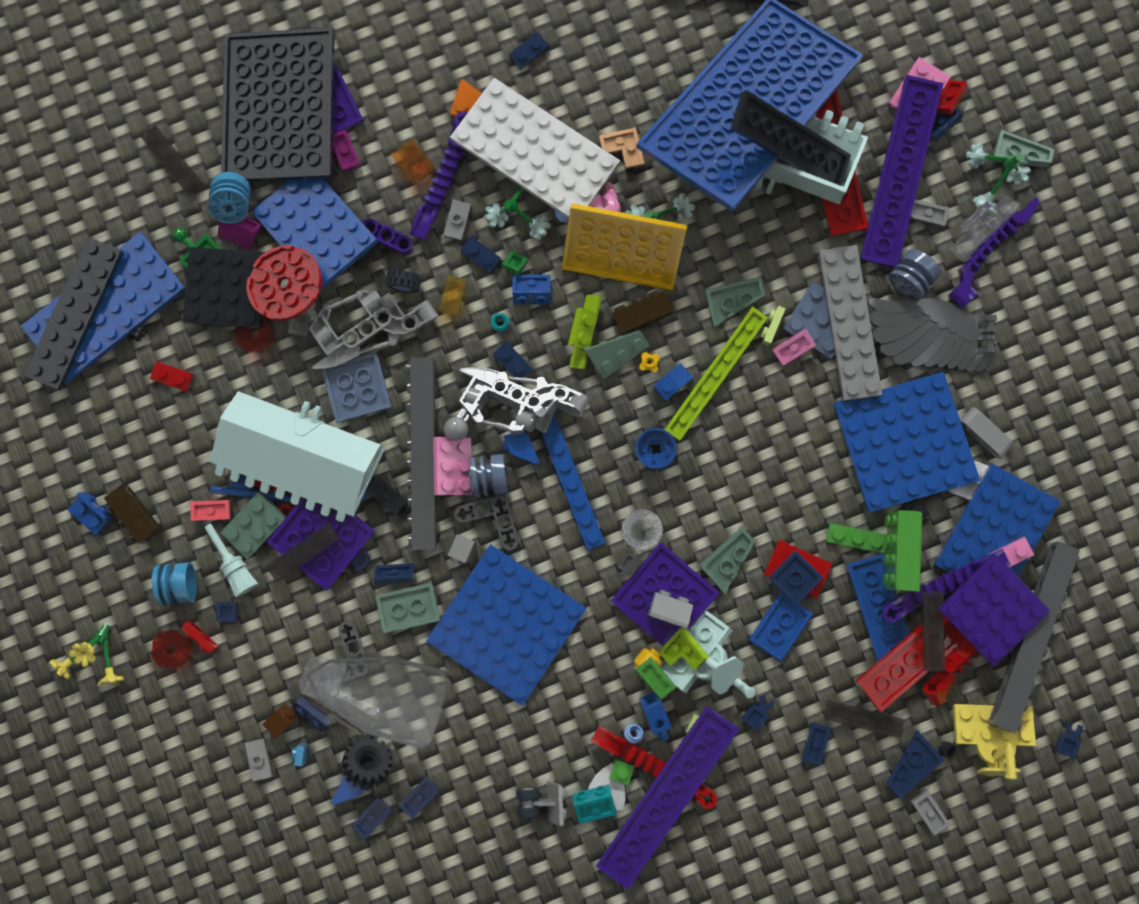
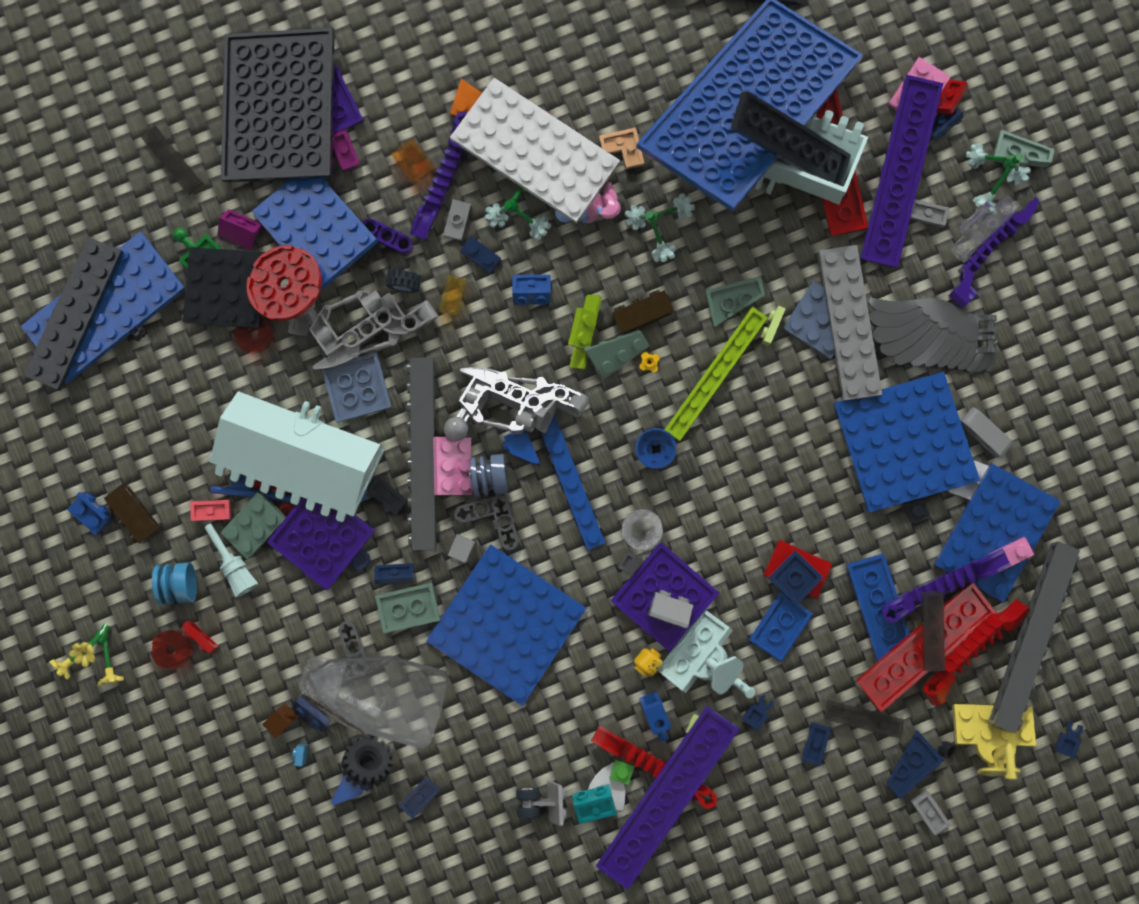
(171, 376): red plate -> none
(226, 611): dark blue plate -> none
(229, 197): dark azure wheel -> none
(258, 759): light grey plate -> none
(302, 552): clear smoke plate -> none
(371, 818): dark blue plate -> none
(500, 316): teal plate -> none
(512, 360): dark blue plate -> none
(514, 263): green plate -> none
(529, 50): dark blue plate -> none
(623, 246): yellow plate -> none
(638, 731): light blue plate -> none
(655, 678): bright green plate -> none
(672, 382): blue slope -> none
(683, 645): lime plate -> none
(727, 559): sand green wing -> none
(794, 347): bright pink plate -> none
(856, 538): bright green plate -> none
(903, 550): bright green brick -> none
(914, 274): sand blue wheel -> none
(994, 609): dark purple plate -> none

